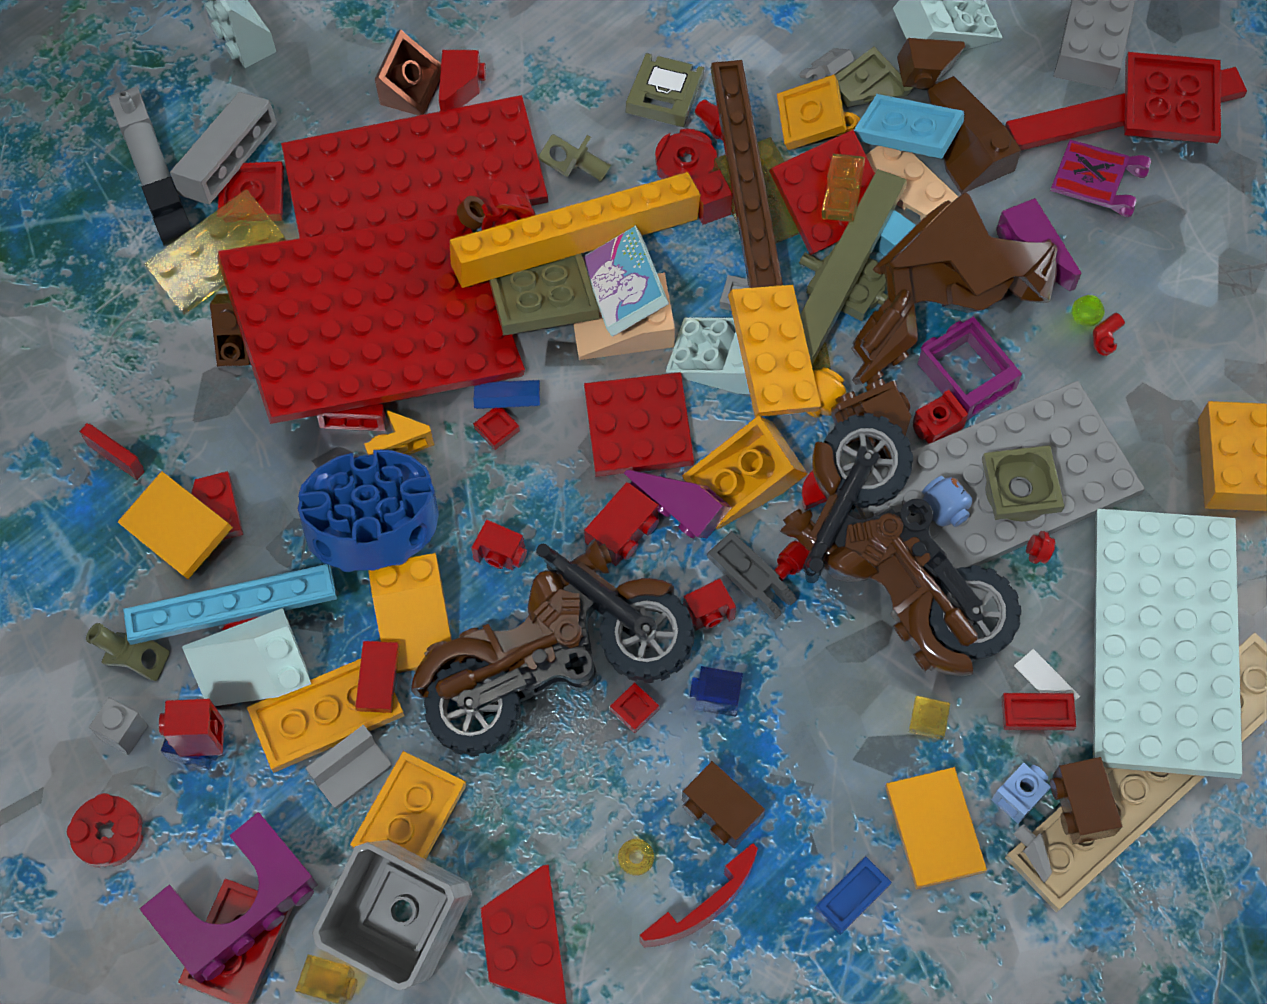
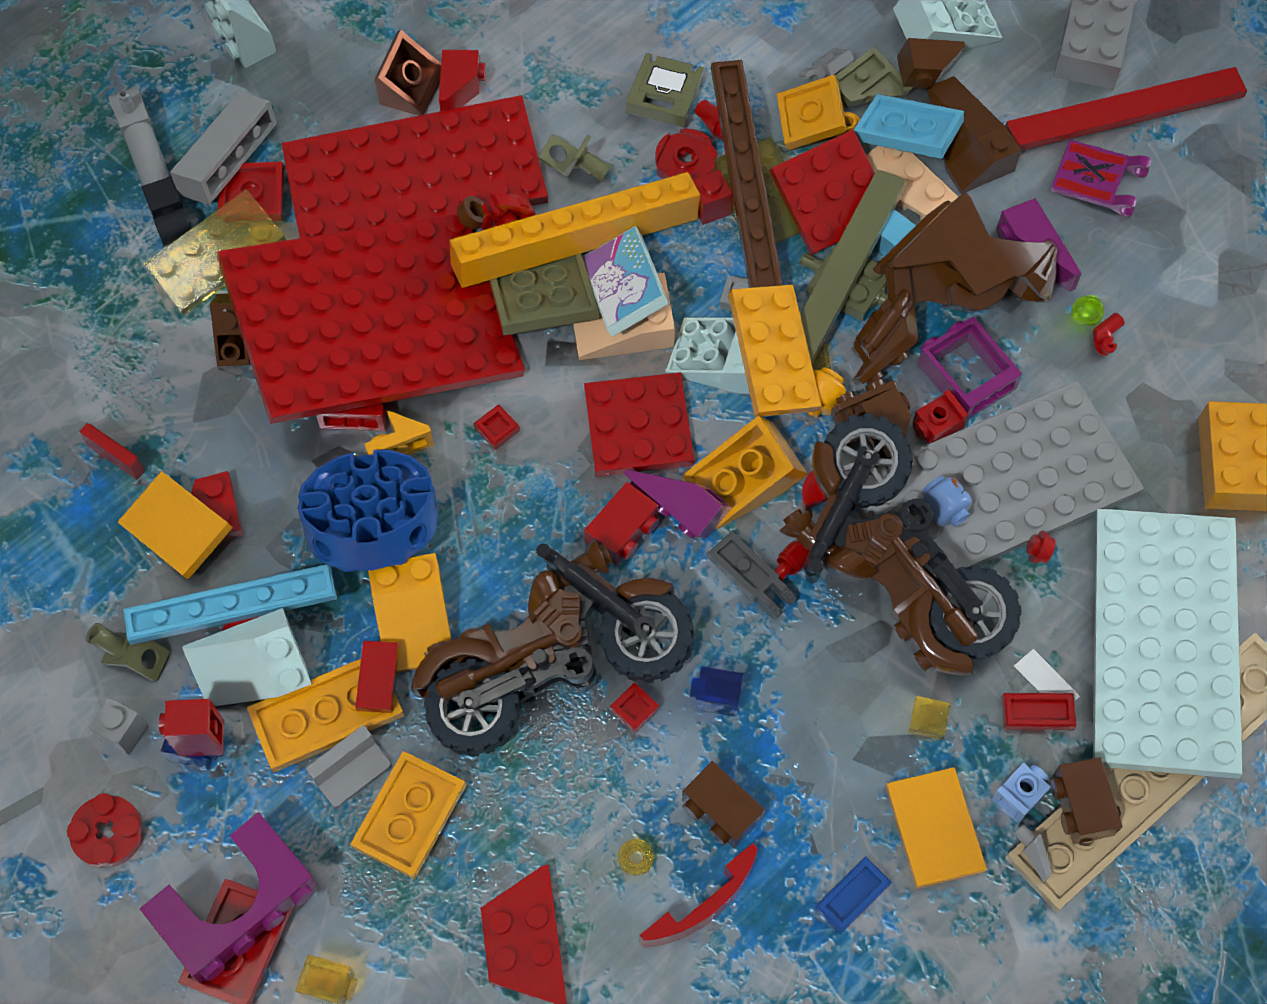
(362, 921): light grey plate -> none
(499, 546): red brick -> none
(507, 394): blue tile -> none
(710, 605): red brick -> none
(843, 187): clear yellow slope -> none
(1037, 467): olive piece -> none
(1172, 97): red plate -> none

